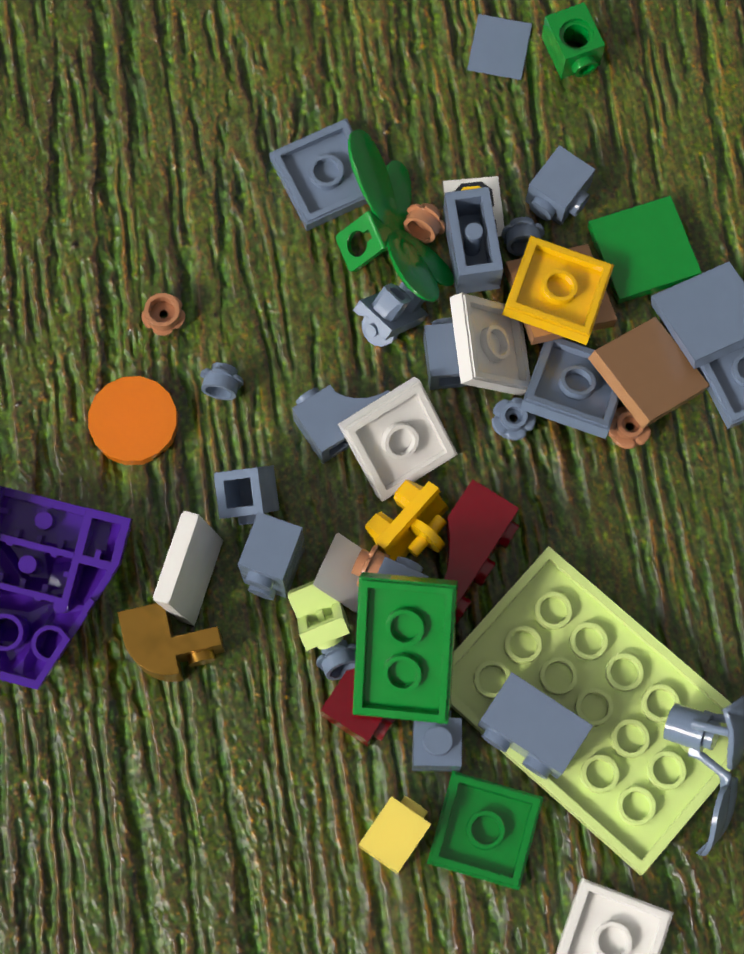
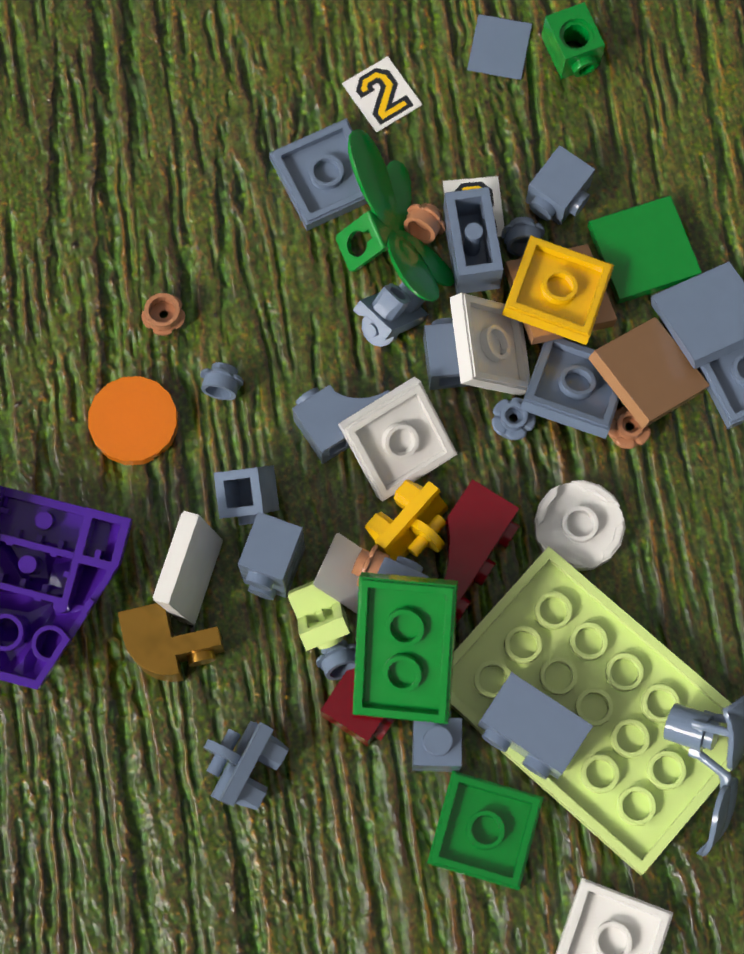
(254, 746): none -> sand blue hips
(382, 94): none -> sticker
(396, 833): light yellow brick -> none
(580, 524): none -> white tile

